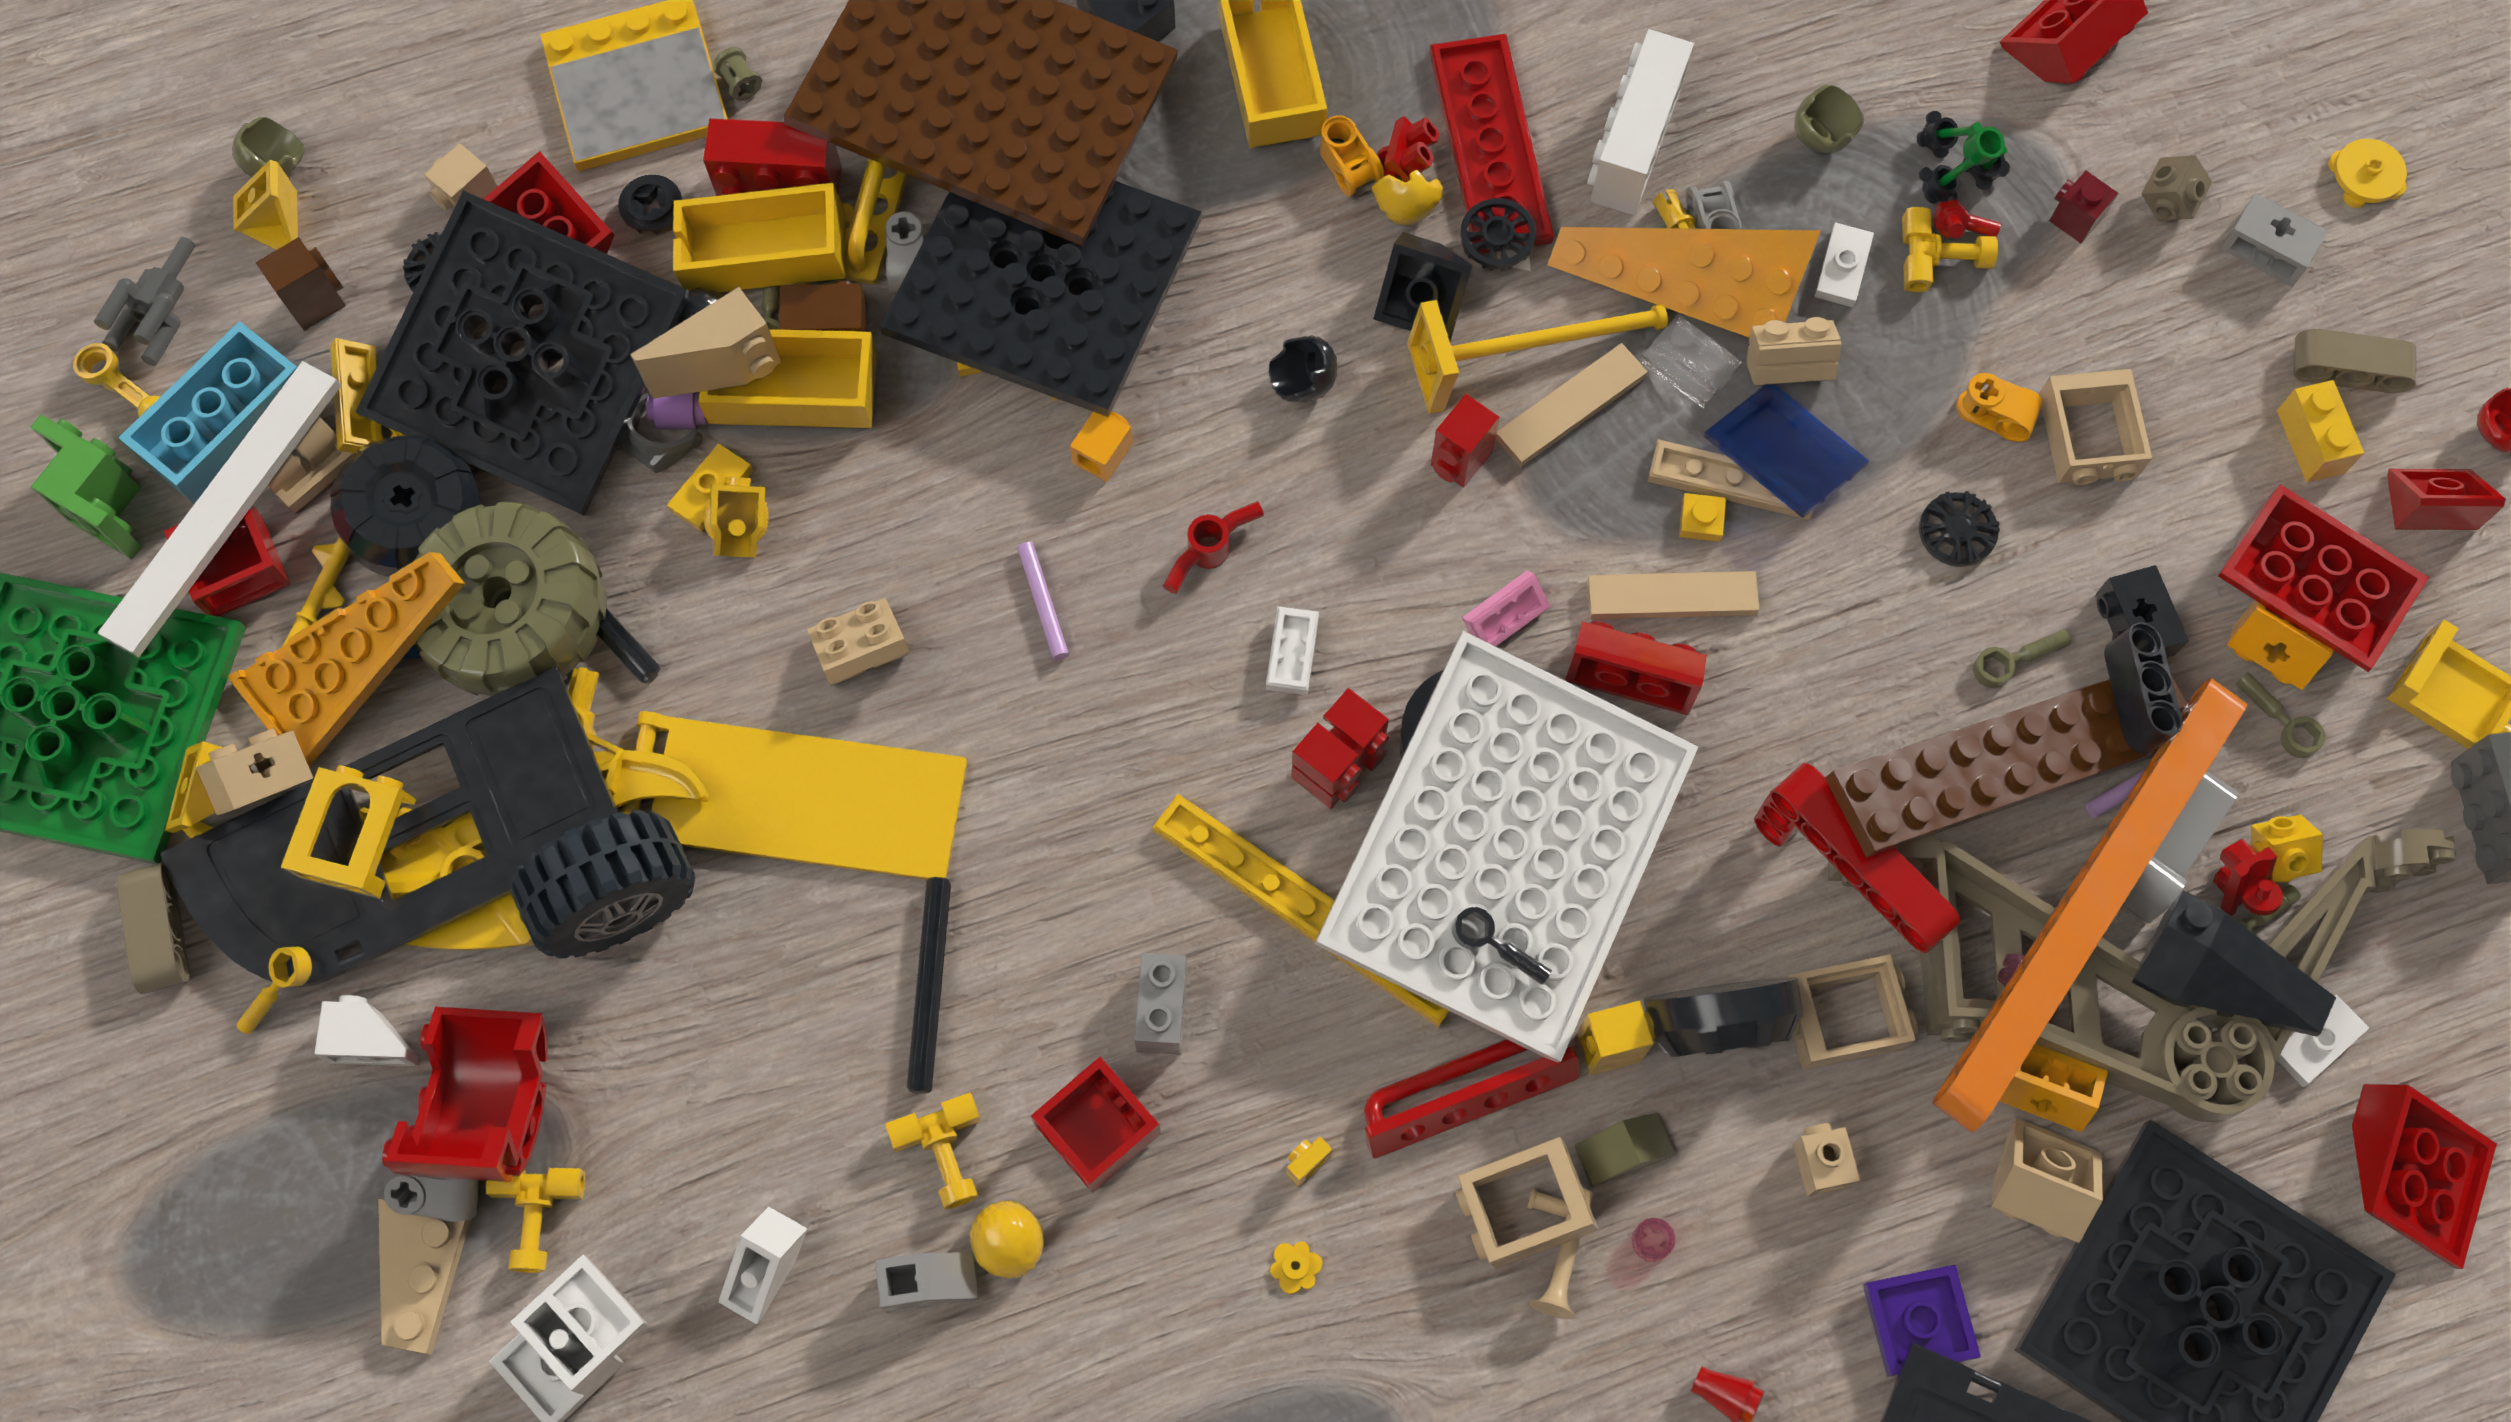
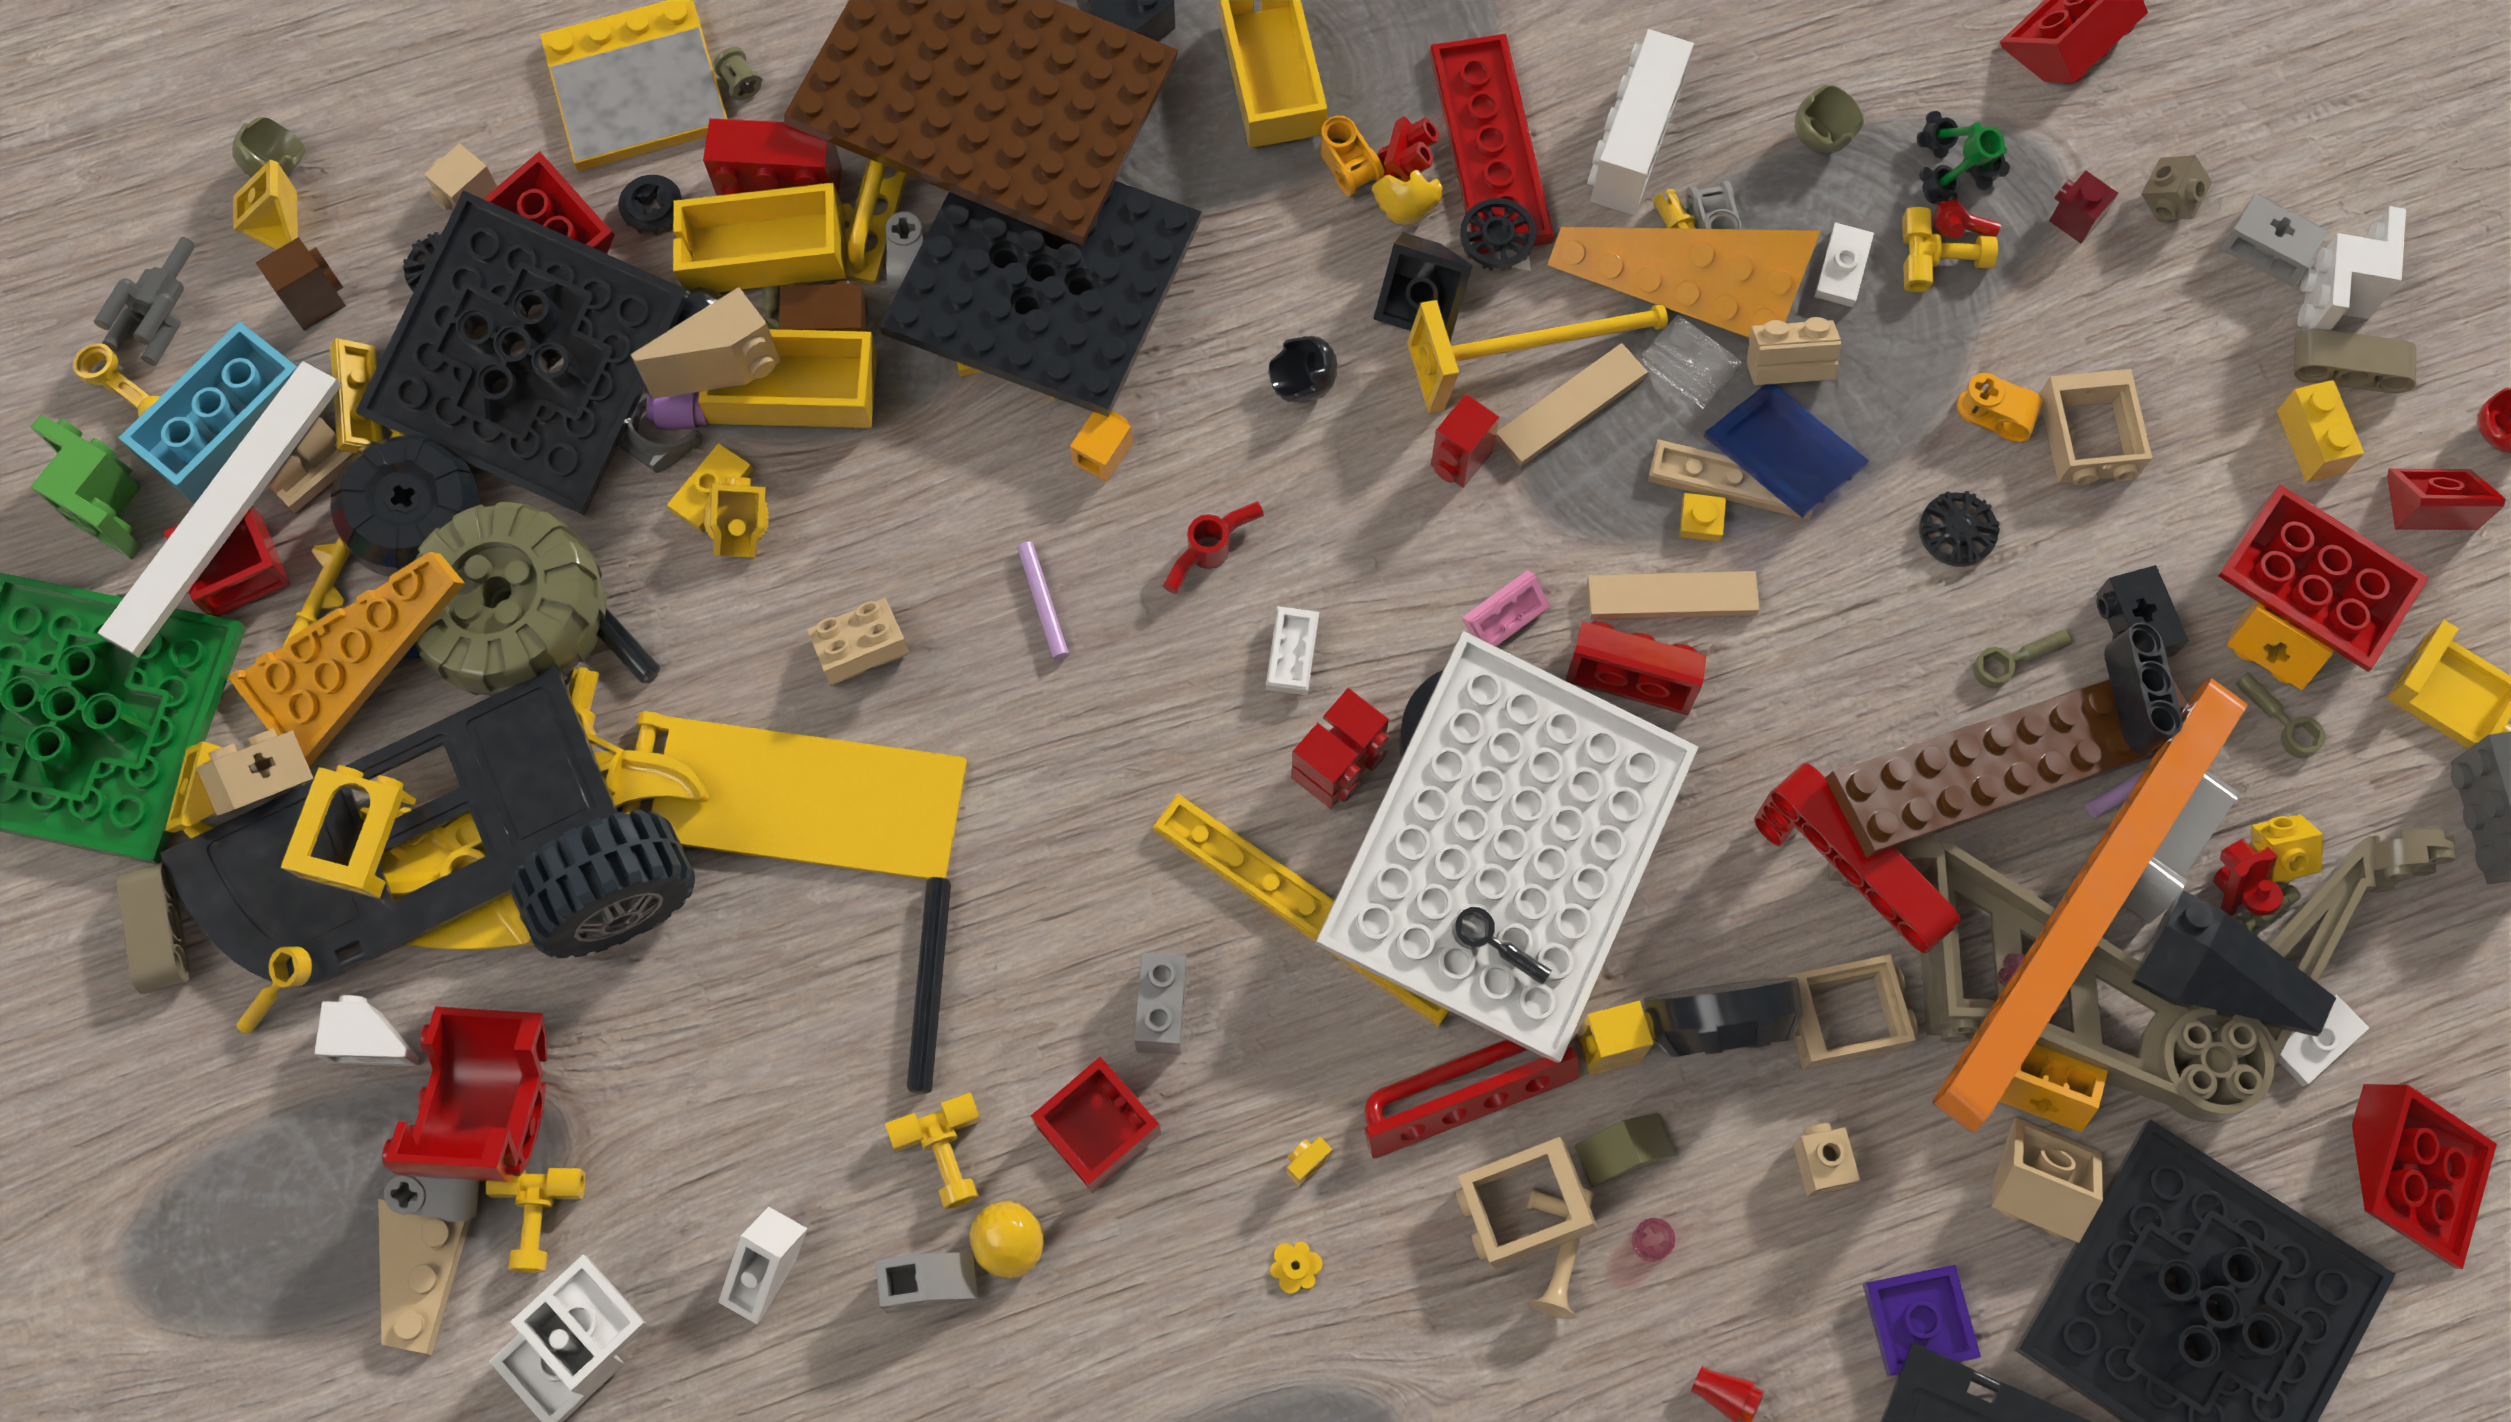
(2354, 273): none -> white bracket
(2369, 172): yellow piece -> none

